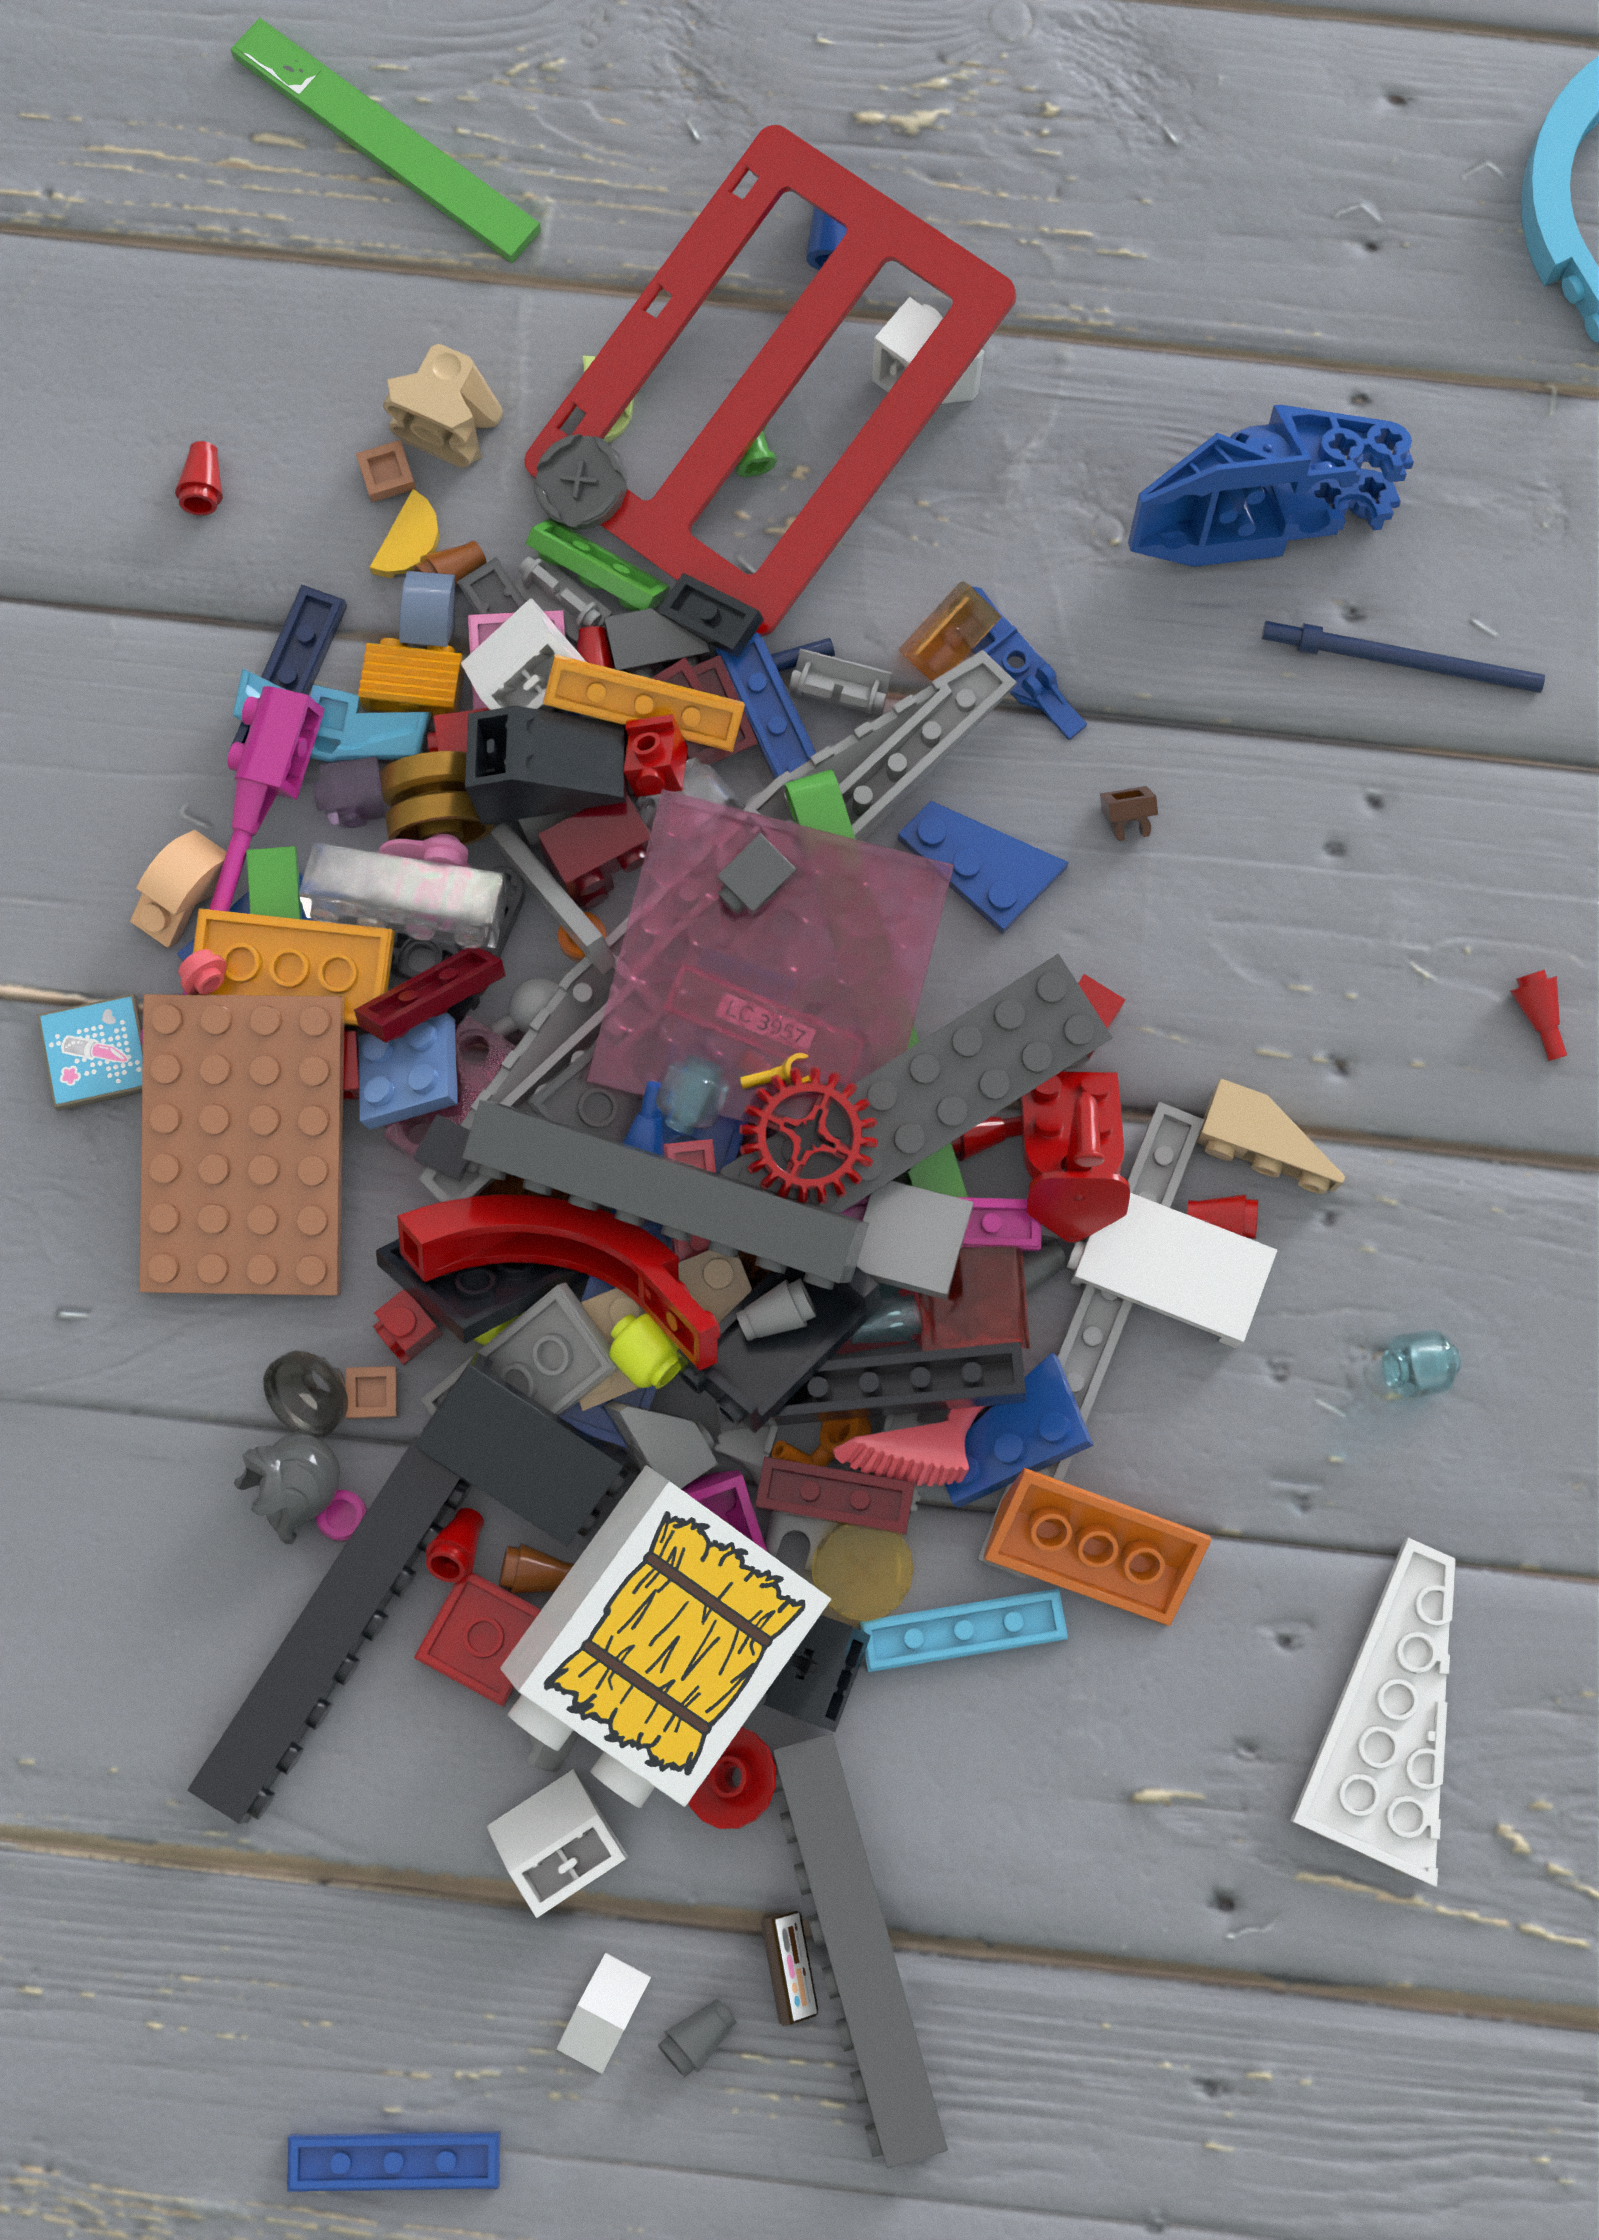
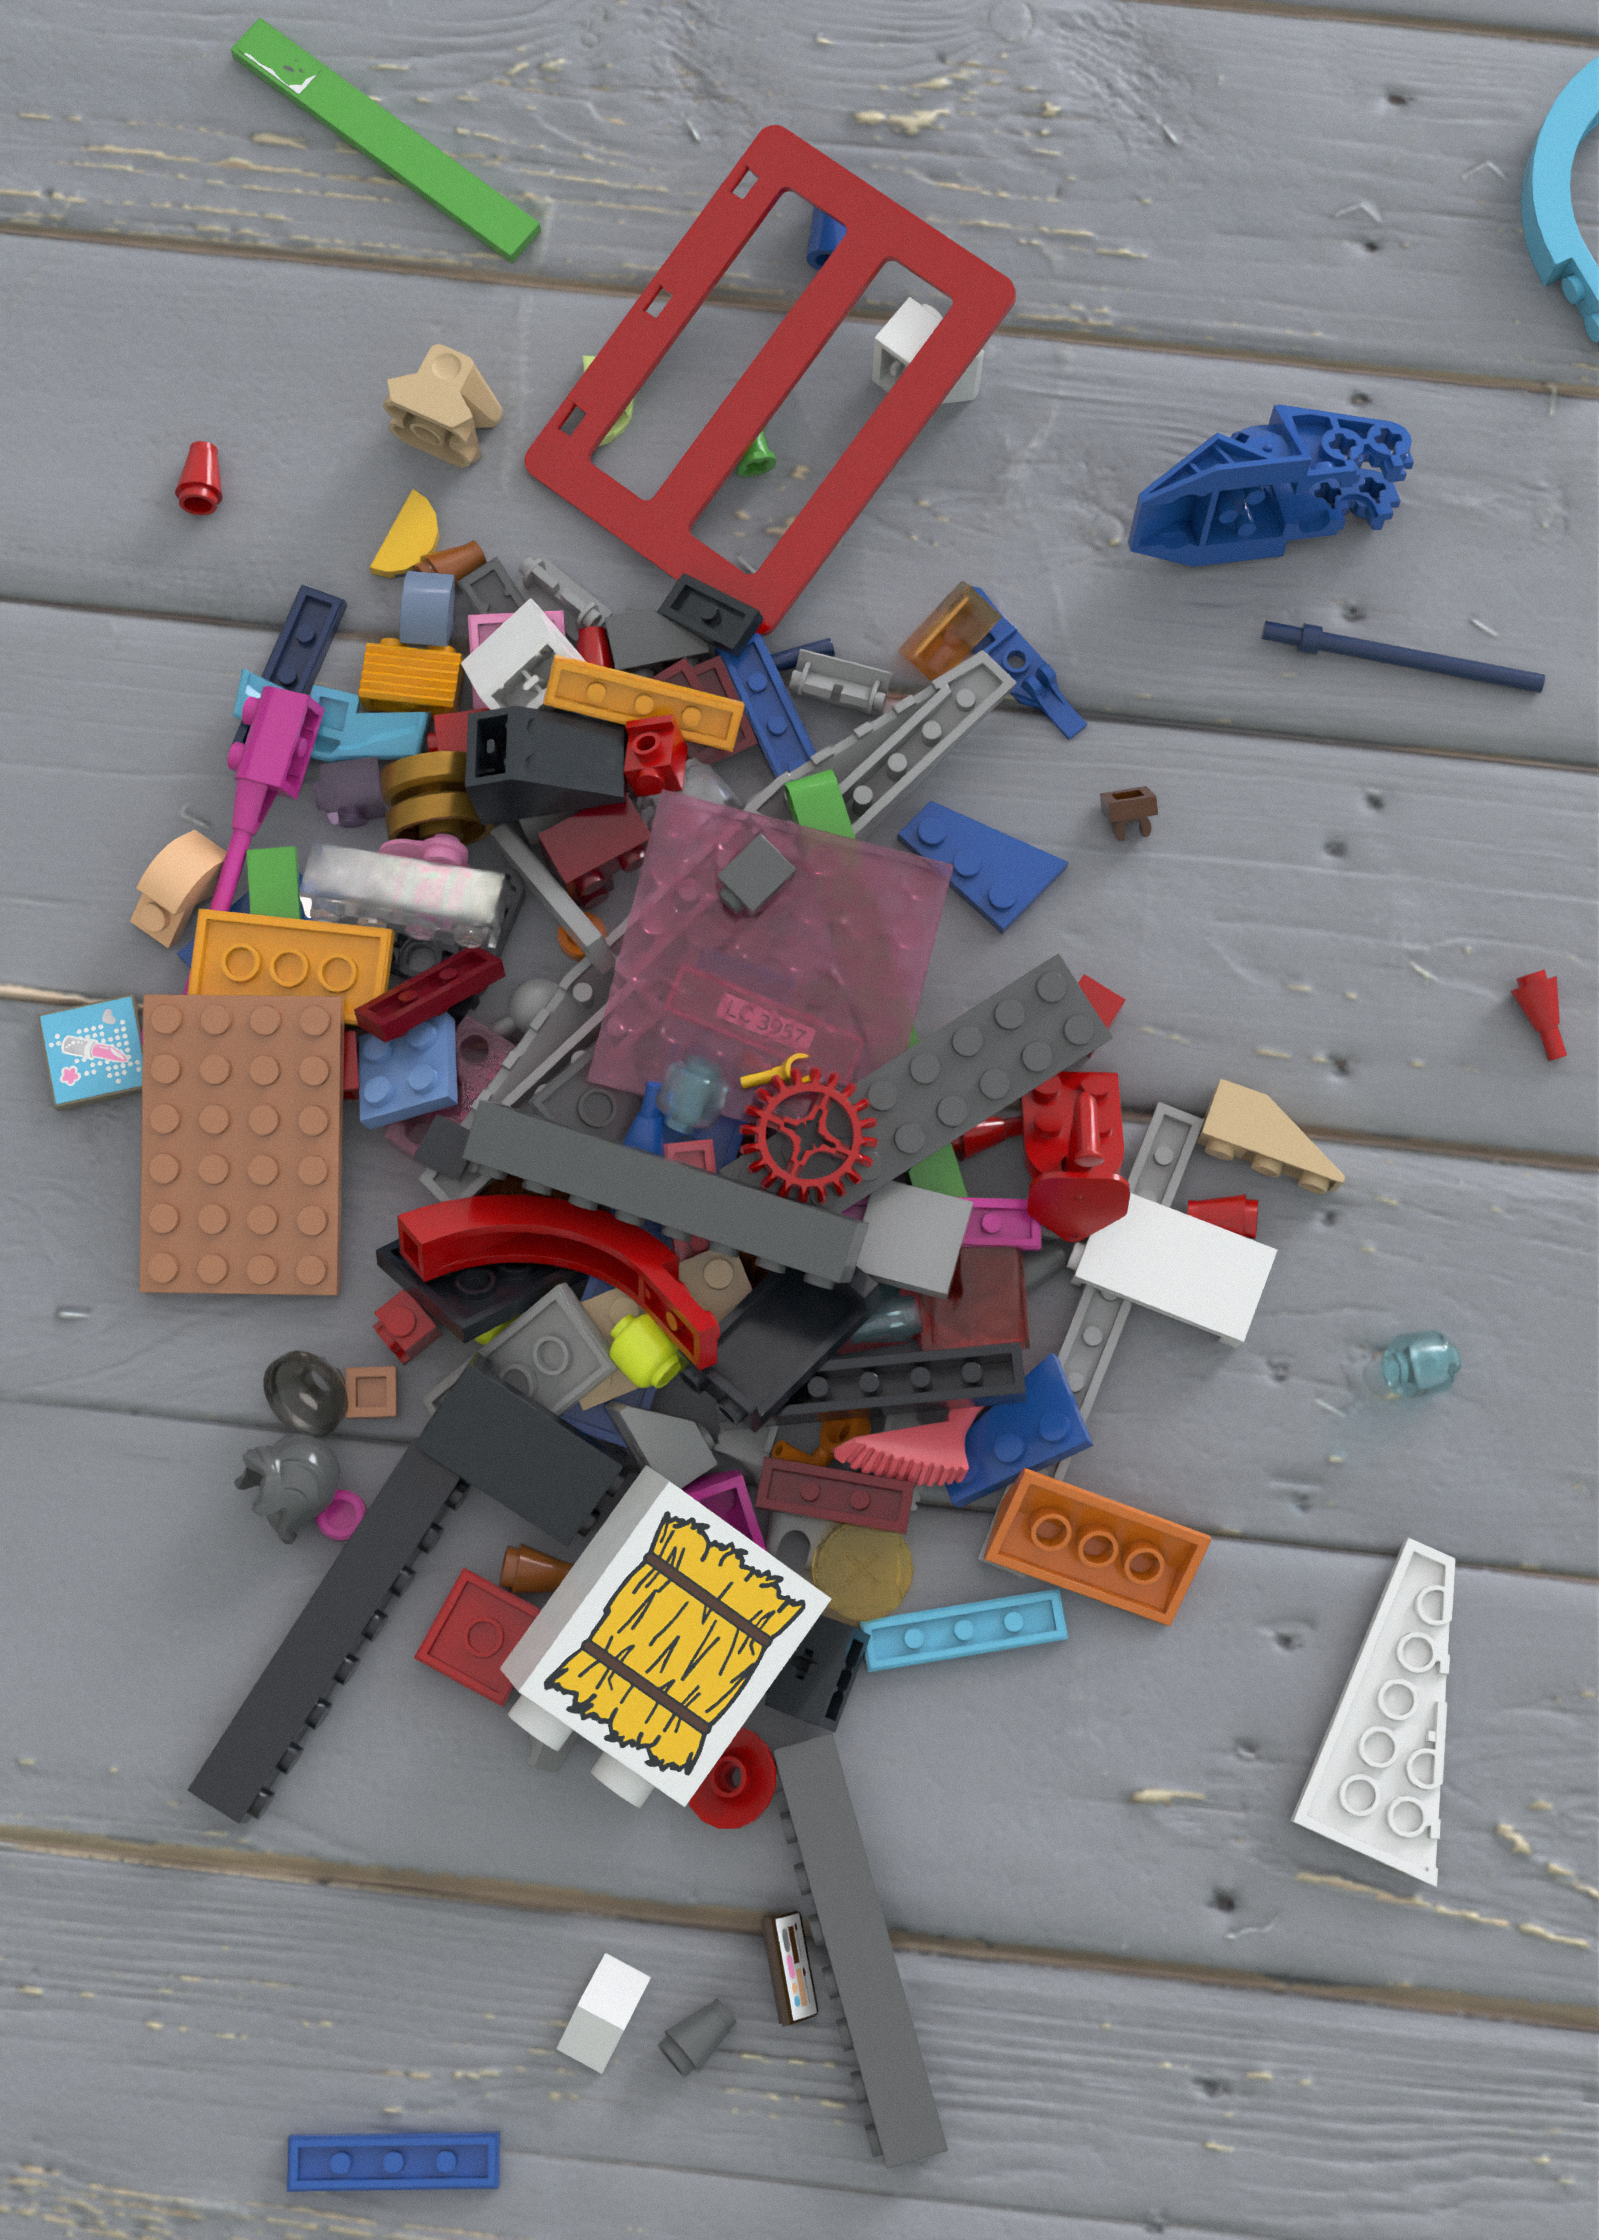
(202, 972): coral plate -> none
(385, 471): nougat plate -> none
(455, 1547): red cone -> none
(555, 1843): white slope -> none
(580, 481): dark grey tile -> none
(597, 566): bright green plate -> none
(777, 1311): light grey cone -> none

